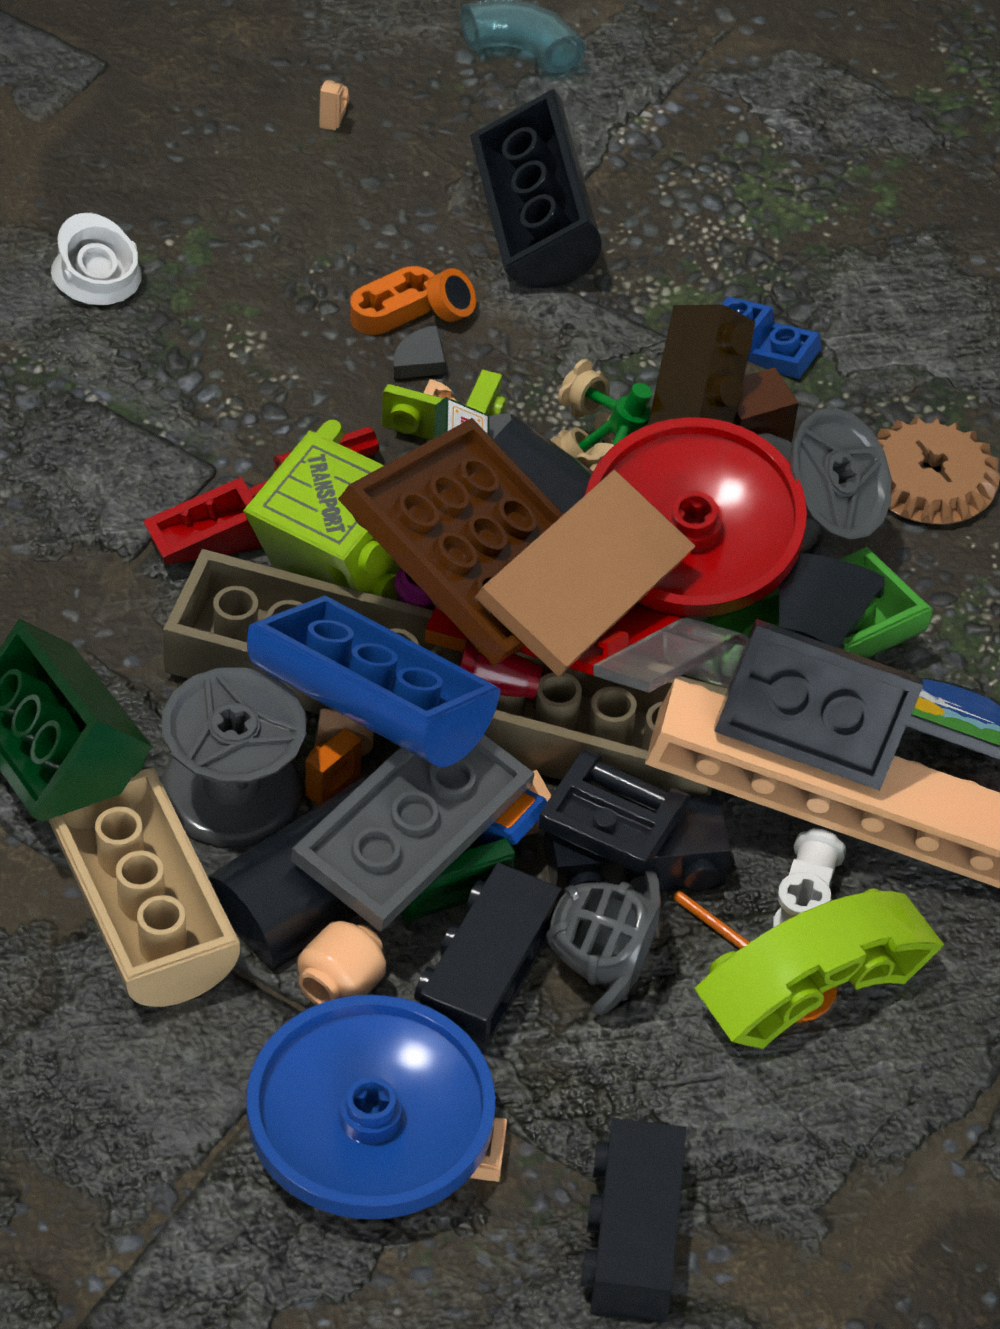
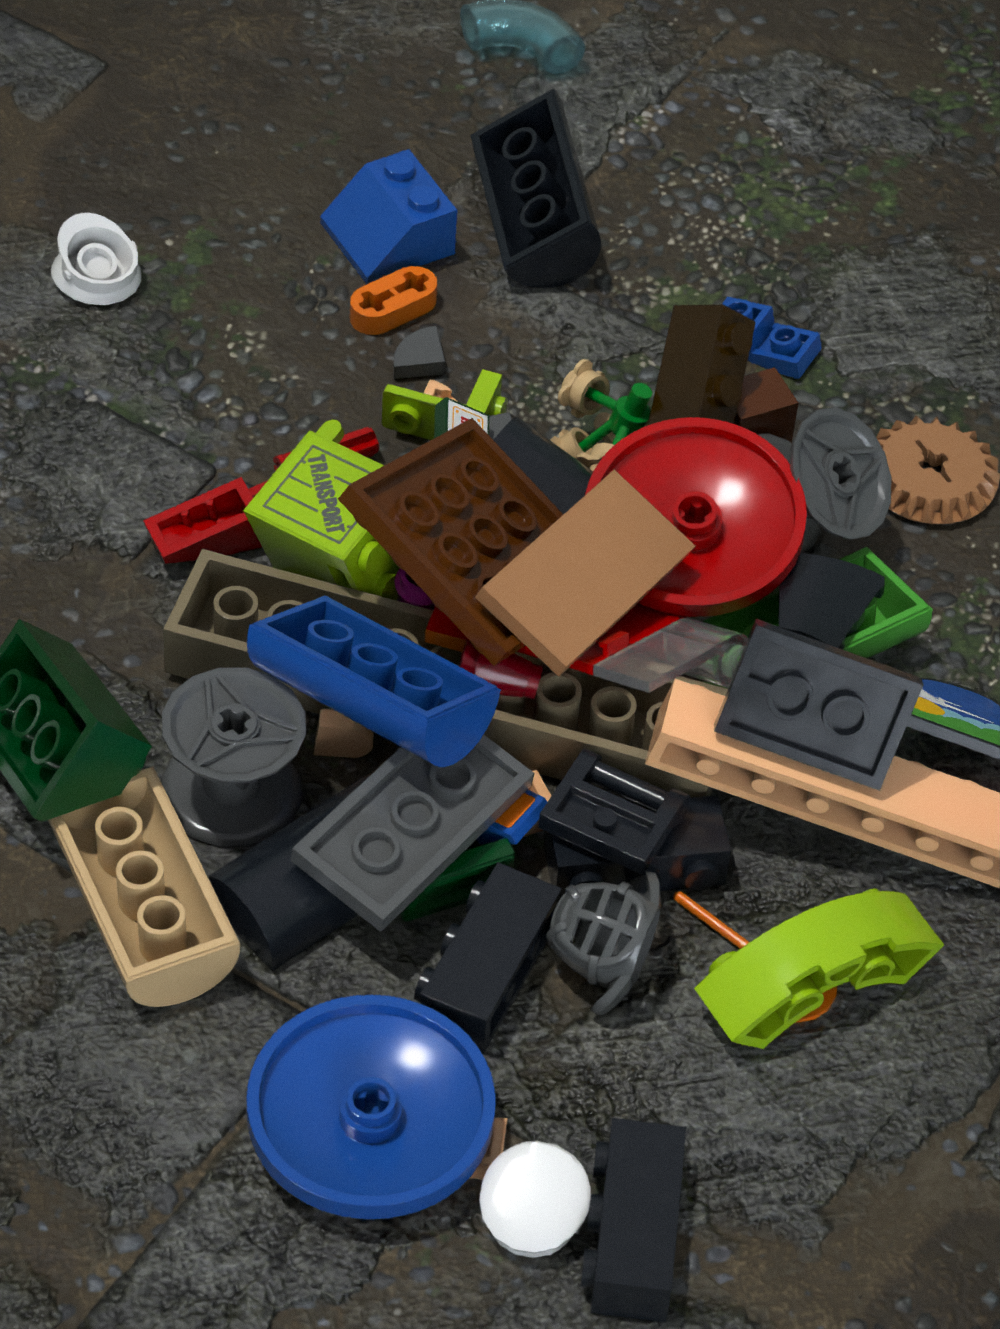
(332, 766): orange plate -> none
(333, 104): light nougat tile -> none
(341, 962): light nougat head -> none
(391, 218): none -> blue slope
(451, 295): orange tile -> none
(534, 1198): none -> white piece
(810, 873): white connector -> none

